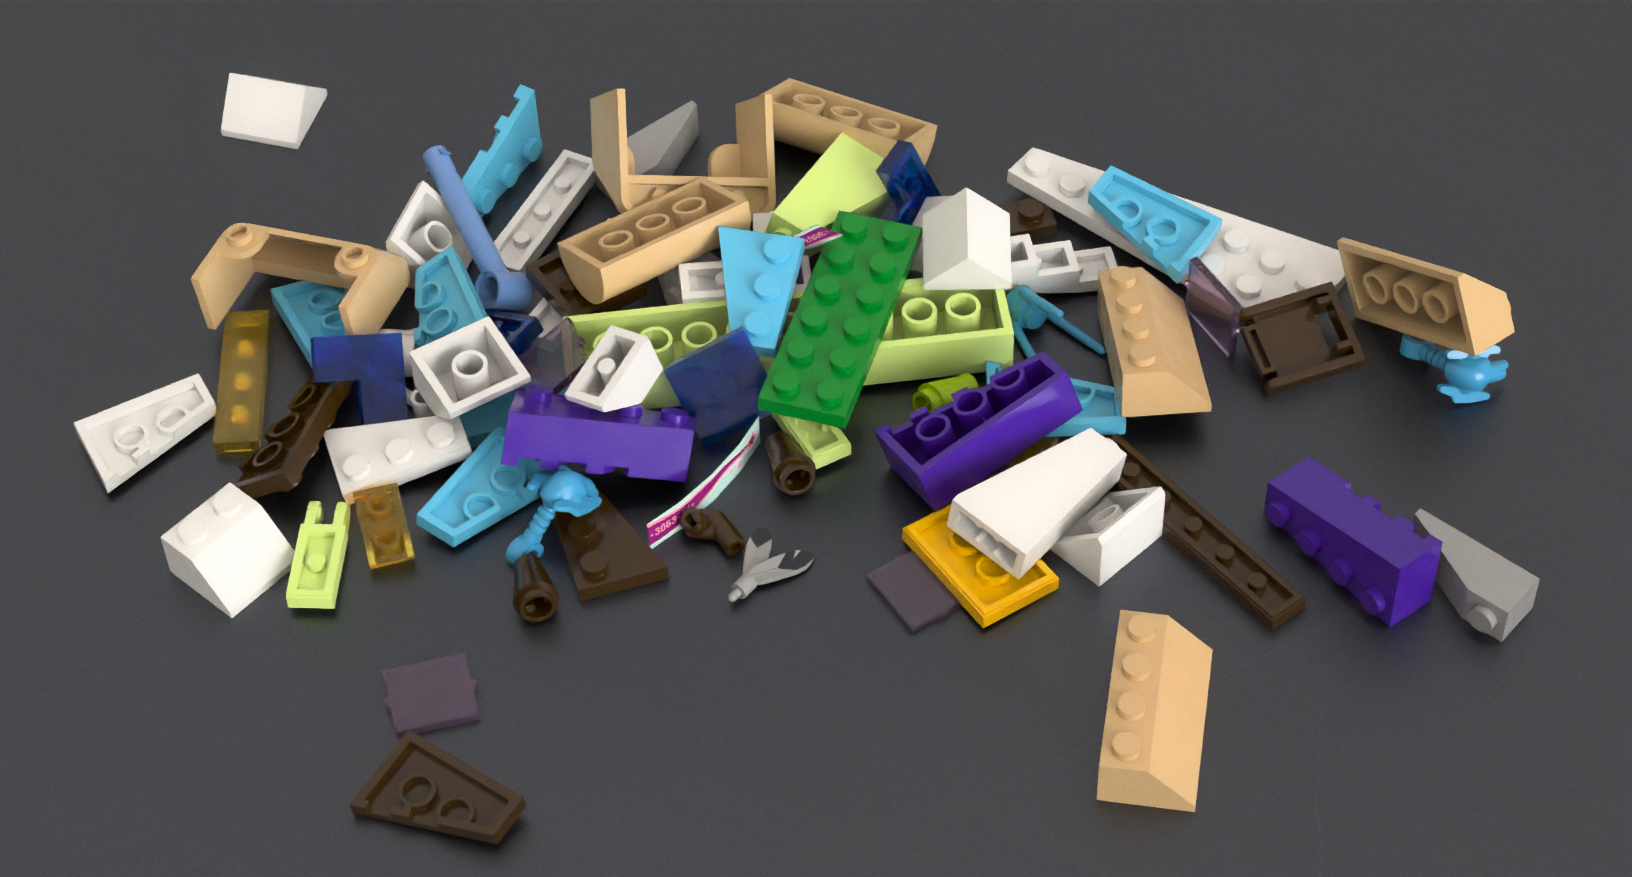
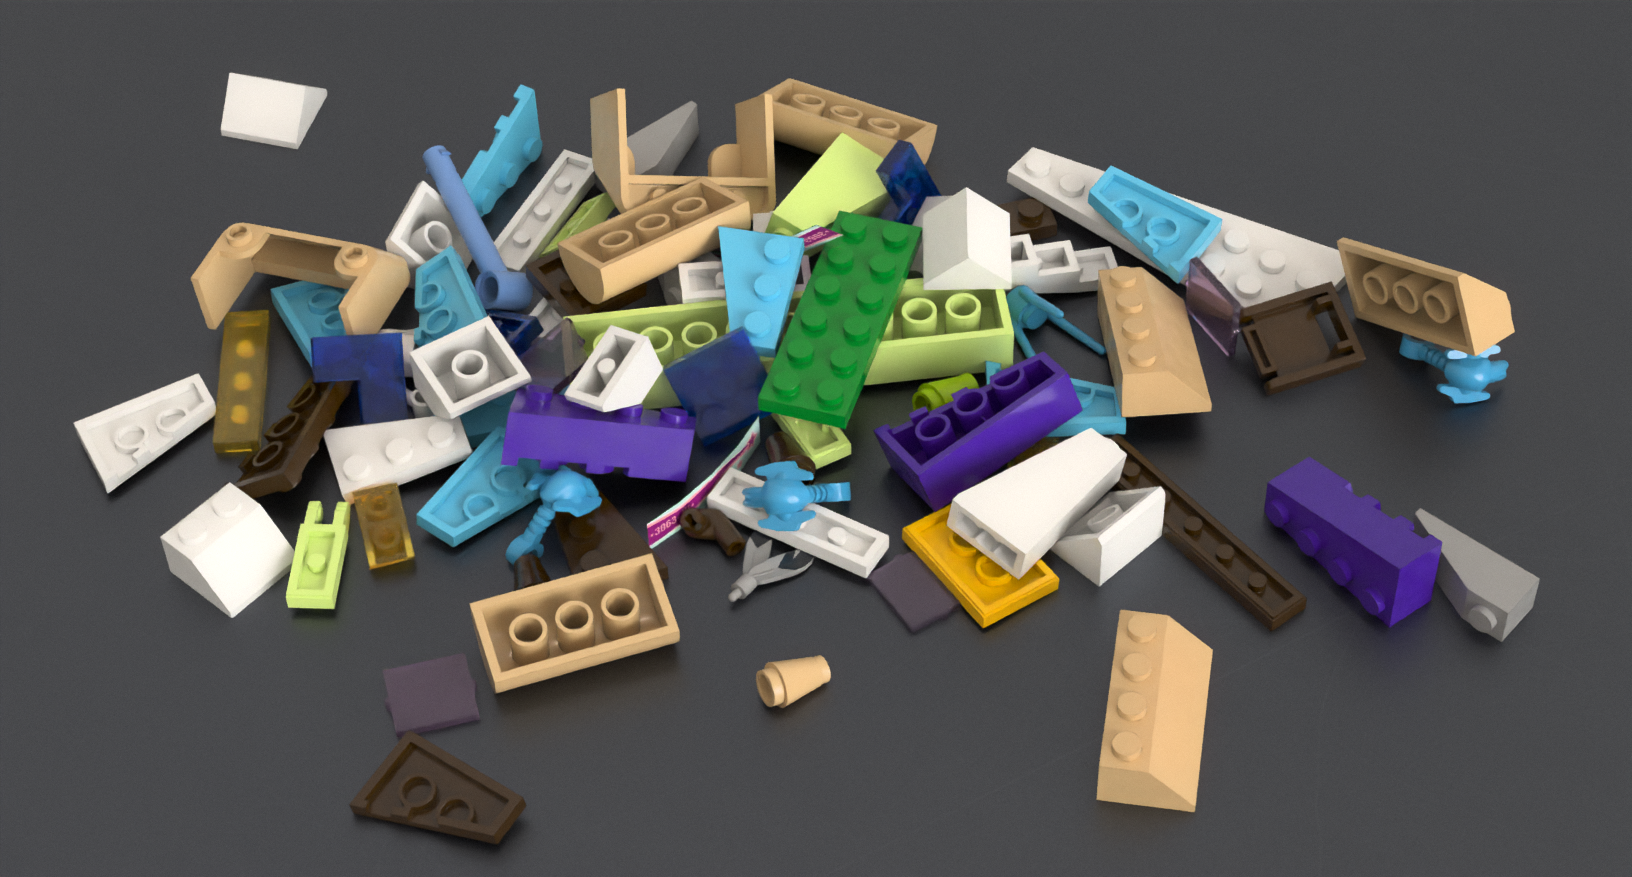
(573, 623): none -> tan brick
(587, 216): none -> yellowish green plate
(786, 496): none -> dark azure piece
(791, 679): none -> tan cone
(825, 536): none -> white plate

